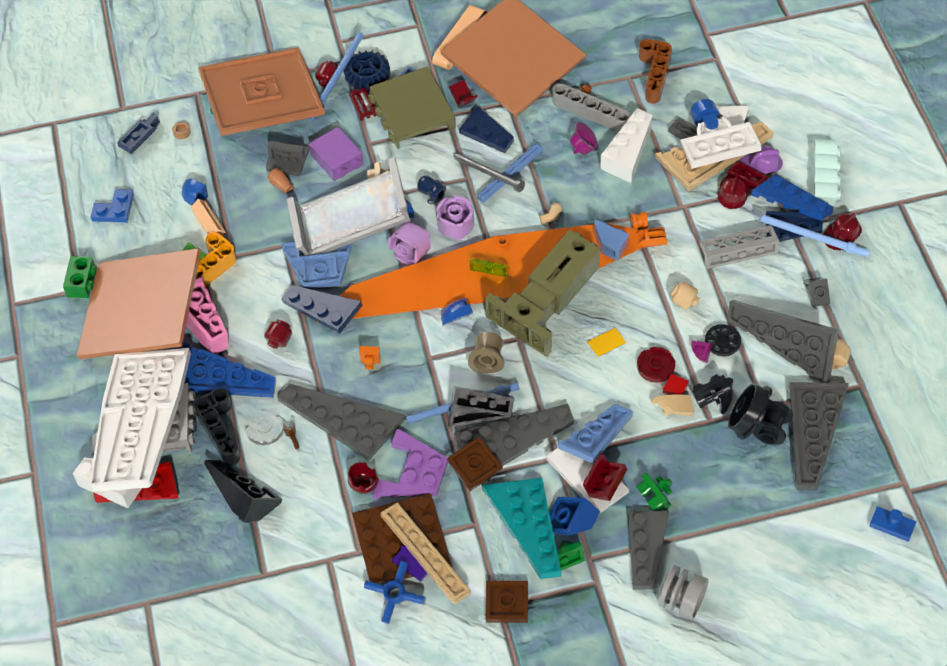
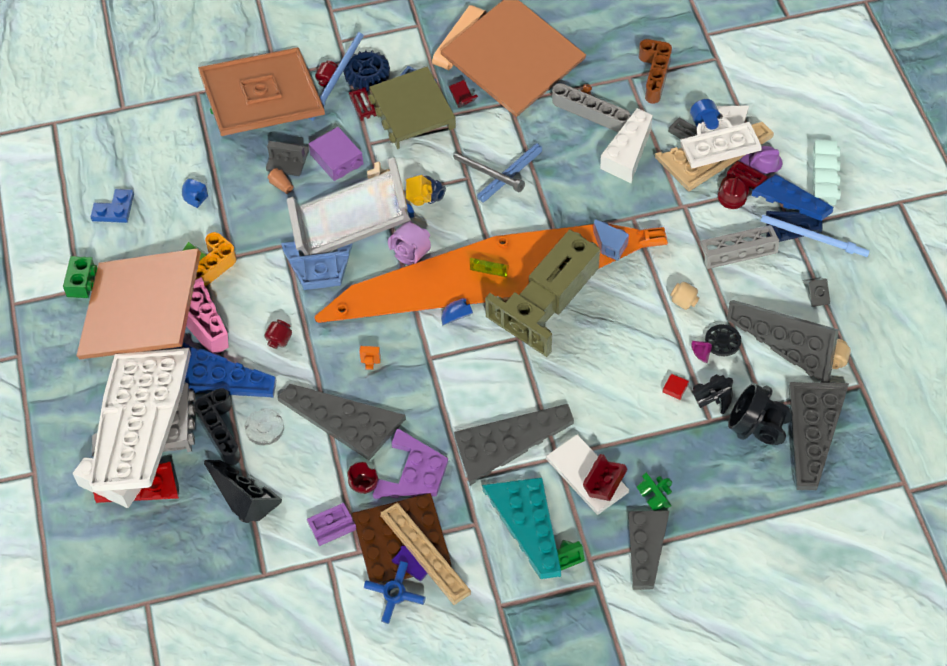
(139, 134): dark blue hinge -> none
(181, 130): medium nougat tile -> none
(206, 218): light nougat piece -> none
(290, 432): reddish brown hand -> none
(324, 308): wing -> none
(331, 524): none -> medium lavender plate
(418, 190): none -> yellow brick
(446, 408): medium blue bar -> none
(455, 217): lavender brick -> none
(474, 463): reddish brown tile -> none
(475, 406): black wedge -> none
(486, 130): dark blue wing -> none
(487, 353): dark tan piece -> none
(506, 601): reddish brown tile -> none
(553, 214): tan arm -> none
(572, 515): blue slope -> none
(583, 139): magenta piece -> none
(597, 435): medium blue wing -> none
(606, 342): yellow sticker -> none
(639, 220): orange wheel -> none
(655, 364): dark red tile -> none
(675, 404): tan slope -> none
(683, 592): light grey wheel -> none
(844, 228): dark red piece -> none
(893, 523): blue tile -> none

